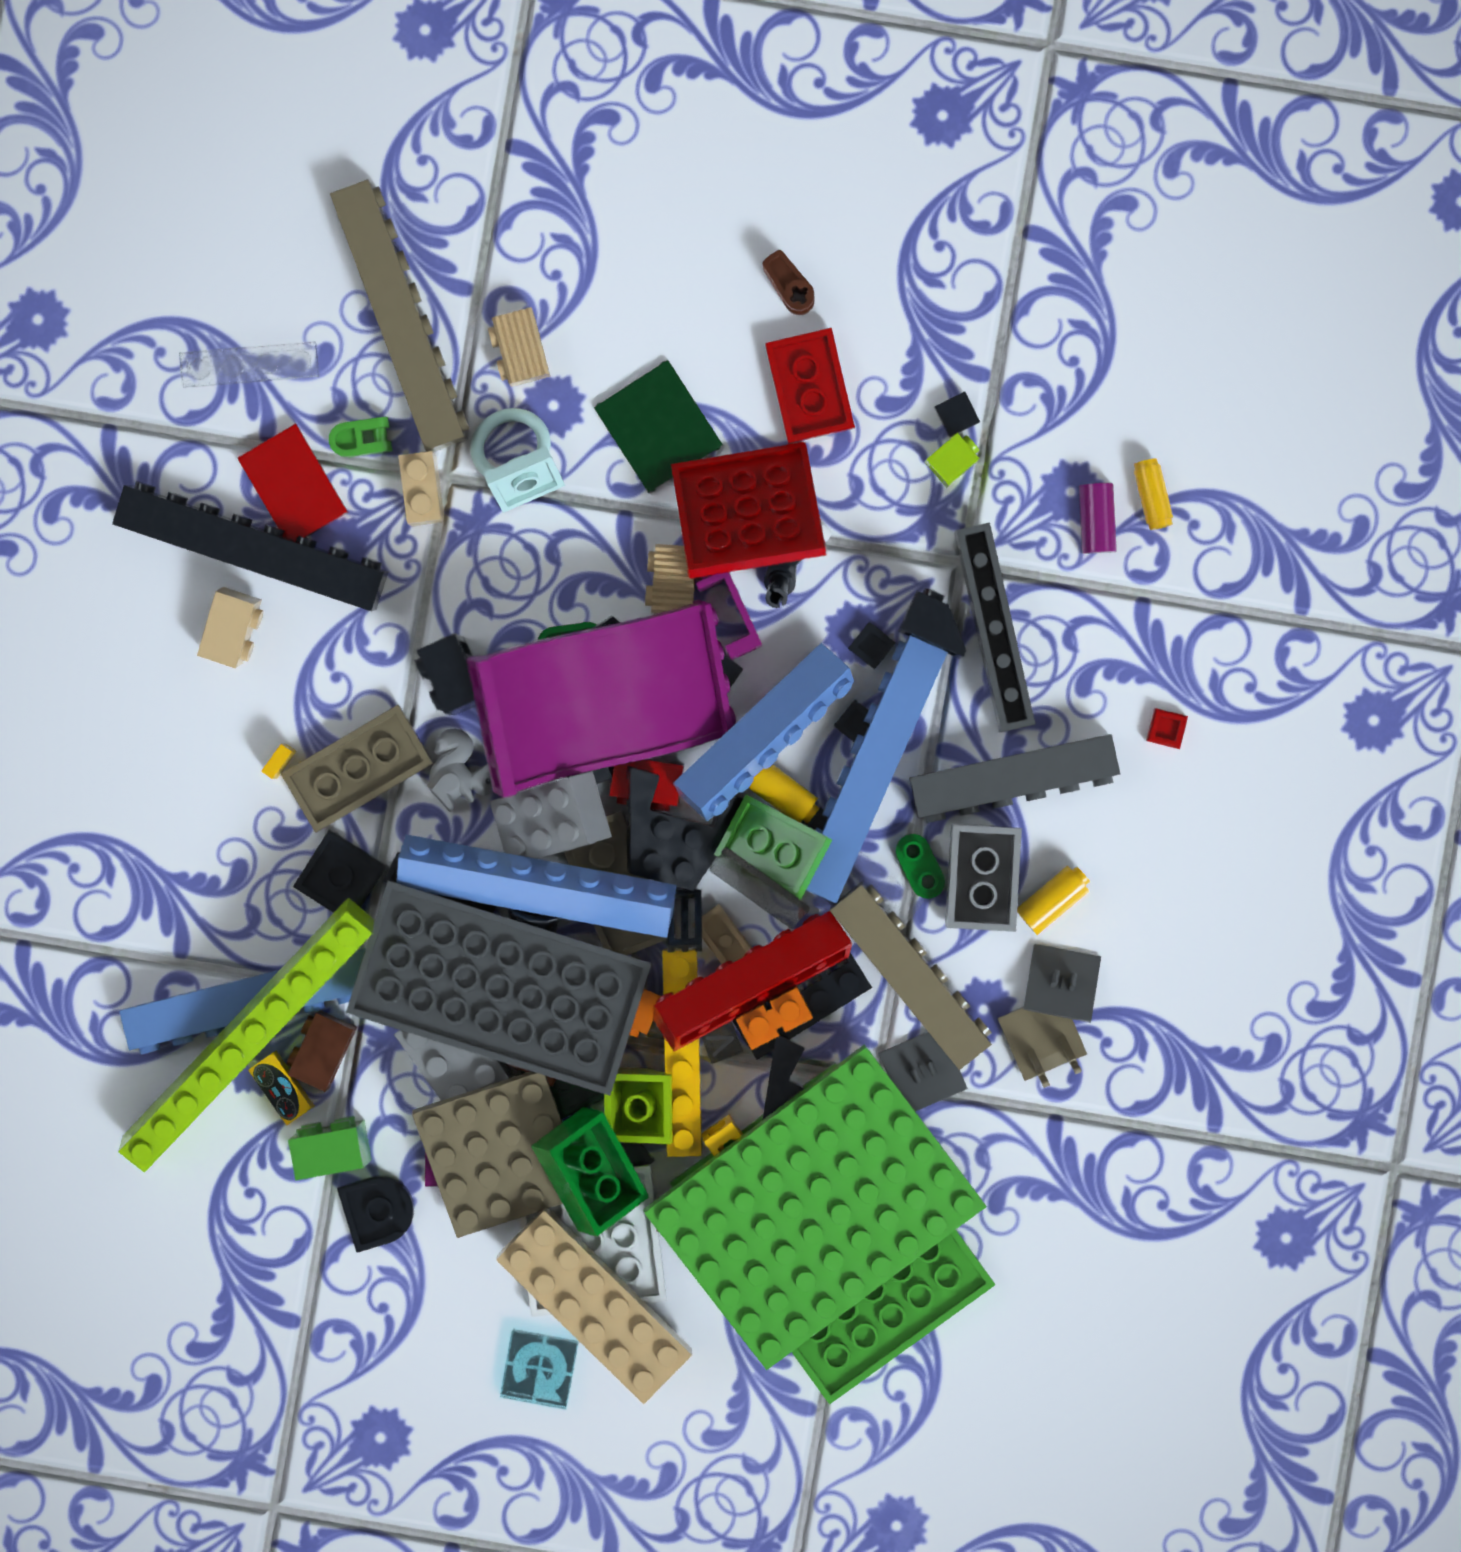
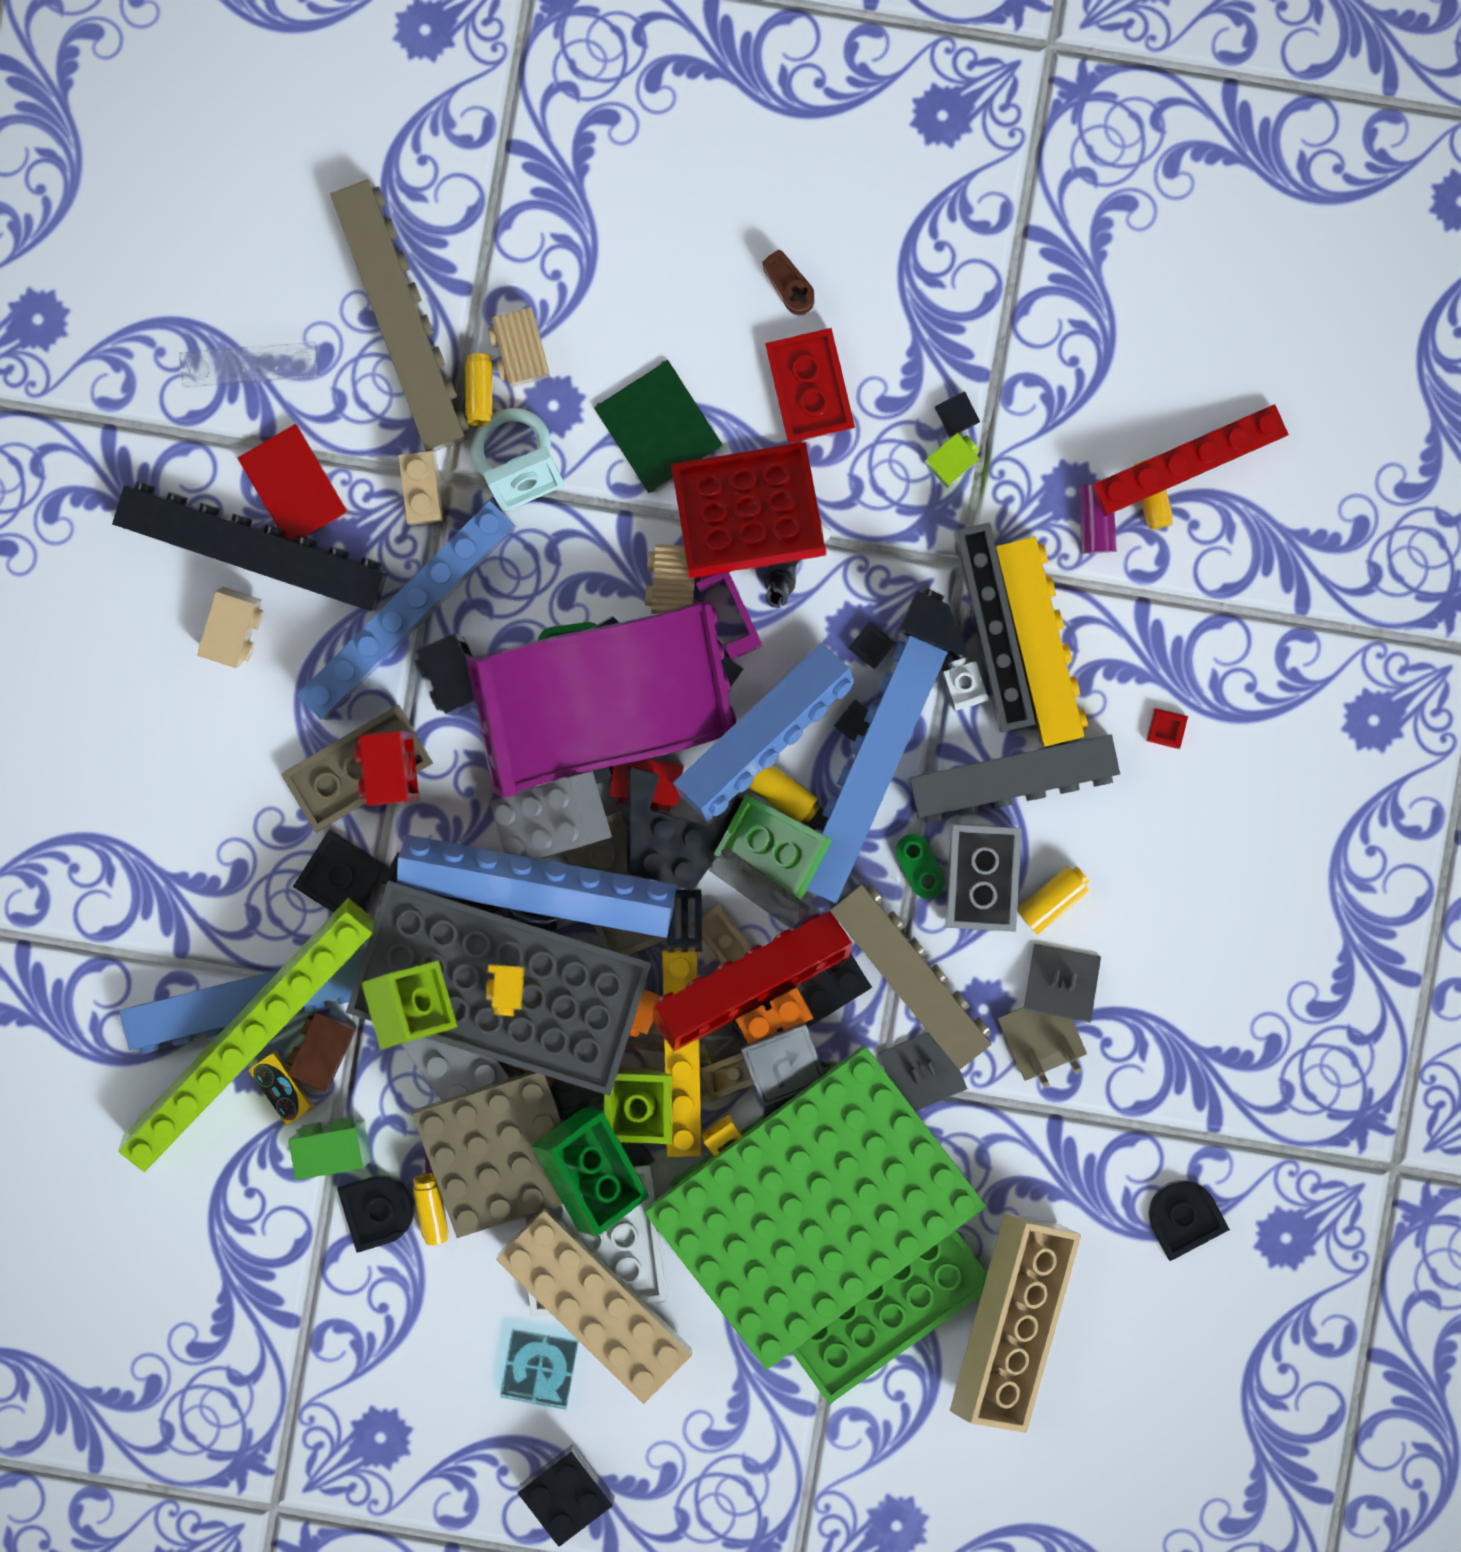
(278, 761): yellow tile -> none
(348, 438): bright green plate -> none
(387, 768): none -> red brick
(406, 611): none -> medium blue brick
(409, 1004): none -> lime slope
(430, 1210): none -> yellow piece
(450, 775): light grey animal -> none
(478, 389): none -> yellow piece
(505, 989): none -> yellow brick
(566, 1495): none -> black brick
(727, 1077): none -> dark tan plate
(782, 1064): none -> piece
(961, 697): none -> white brick
(1015, 1323): none -> tan brick
(1039, 642): none -> yellow brick
(1184, 1217): none -> black tile
(1189, 460): none -> red plate

